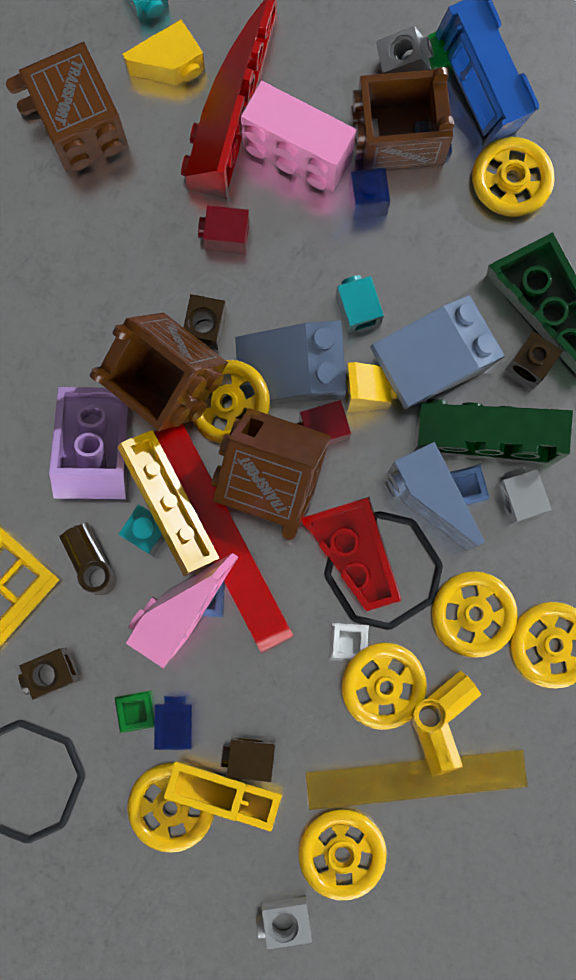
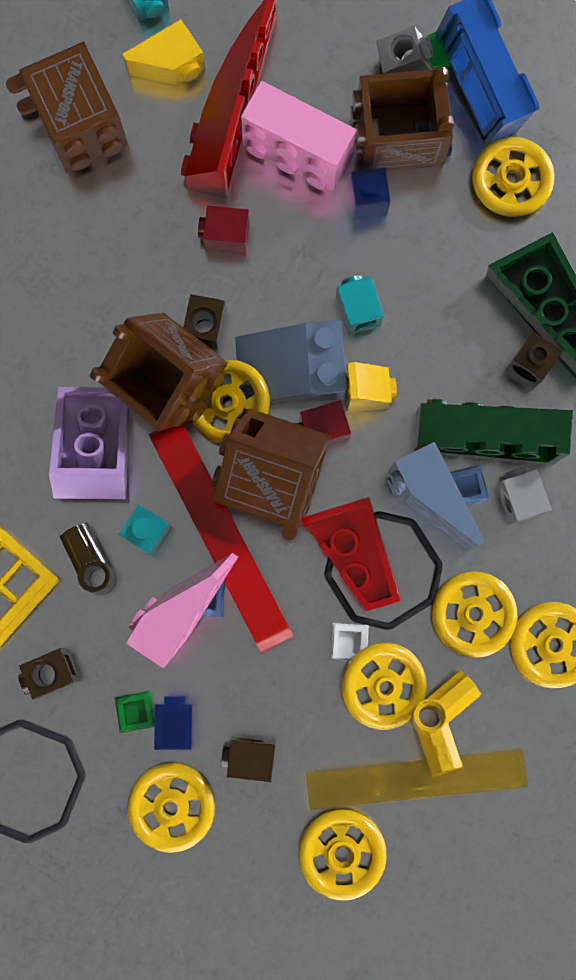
(168, 503): fence -> none
(223, 796): yellow slope -> none
(299, 932): light grey brick -> none
(437, 352): sand blue slope -> none

